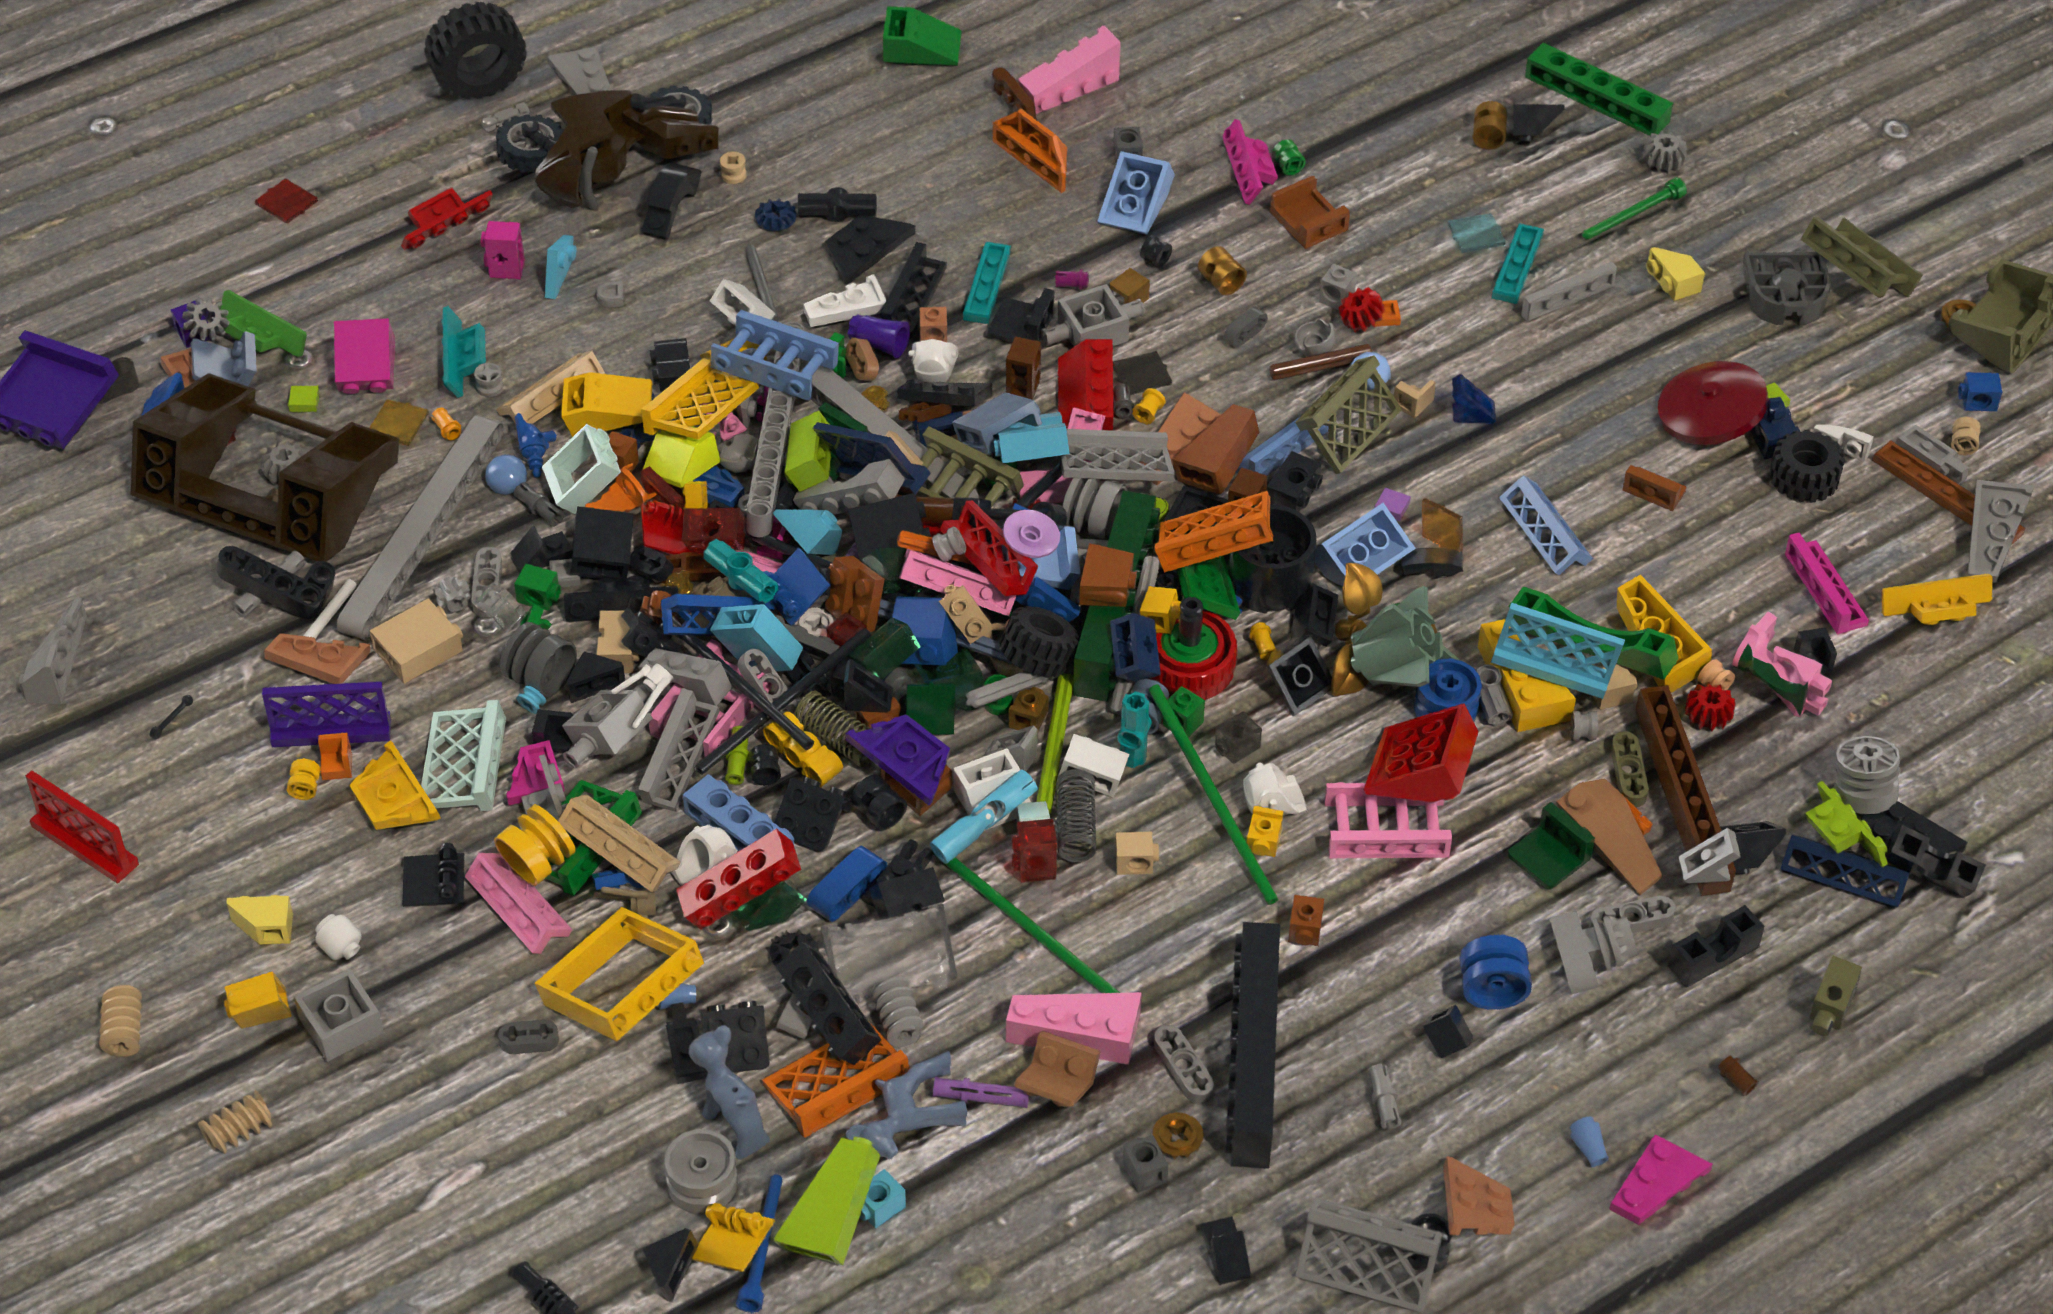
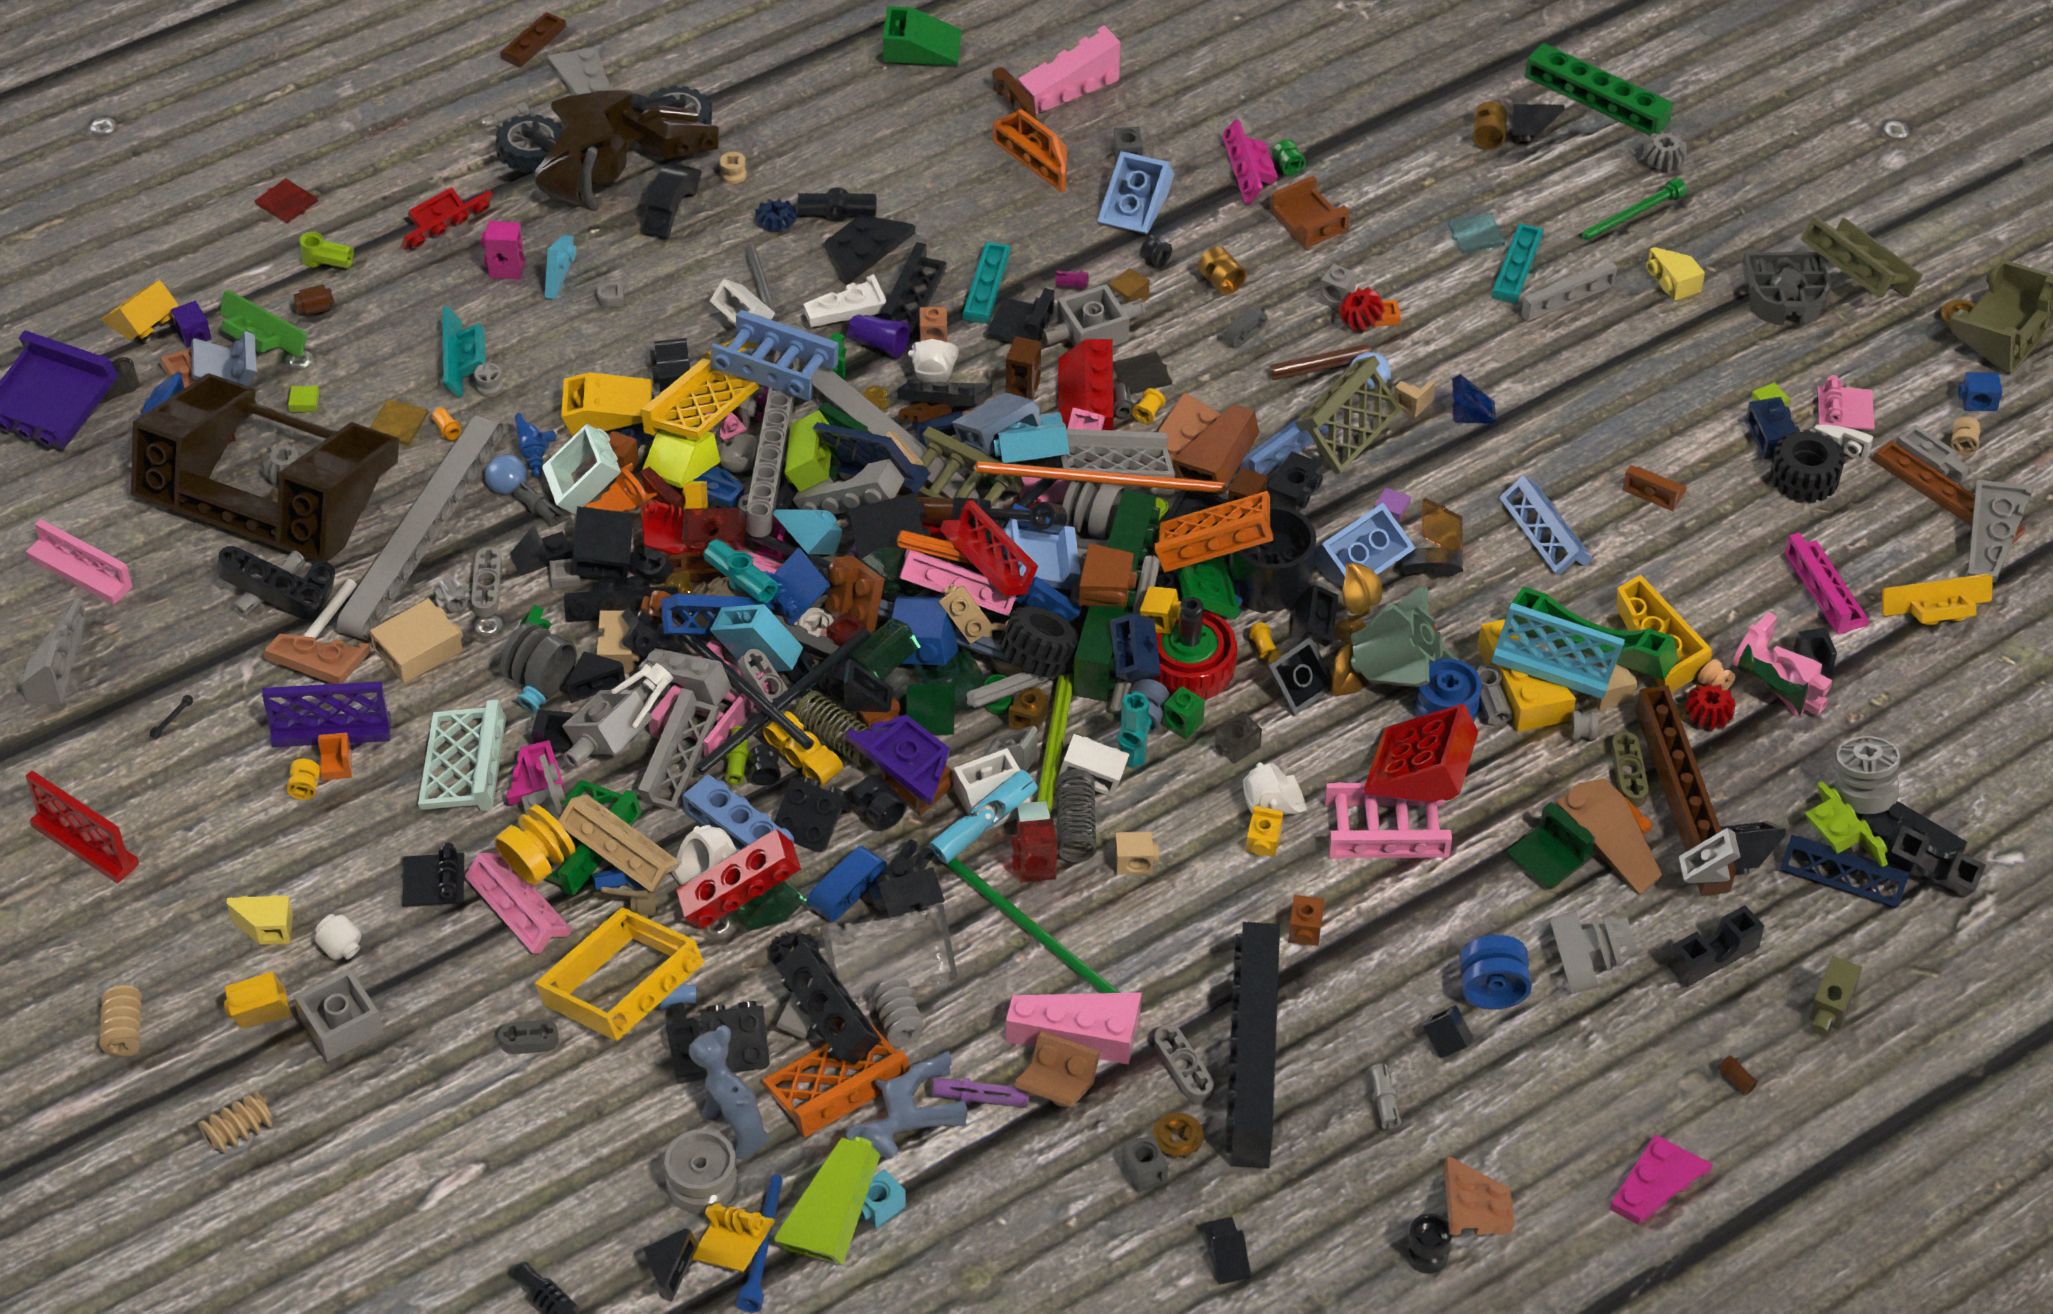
(79, 563): none -> bright pink fence
(142, 311): none -> yellow slope
(201, 327): light grey gear -> none
(313, 300): none -> reddish brown brick
(317, 251): none -> lime piece
(364, 355): dark pink slope -> none
(392, 792): yellow wing -> none
(464, 30): black tyre -> none
(500, 606): clear panel -> none
(533, 39): none -> reddish brown tile
(537, 587): green brick -> none
(548, 391): tan fence -> none
(862, 359): medium nougat beam -> none
(949, 544): light grey wheel -> none
(1031, 533): lavender dish -> none
(1100, 477): none -> orange piece
(1213, 795): green piece -> none
(1315, 337): light grey hair -> none
(1381, 1231): light grey fence -> none
(1589, 1139): medium blue cone -> none
(1643, 909): light grey beam -> none
(1713, 402): dark red dish -> none
(1845, 406): none -> bright pink hinge

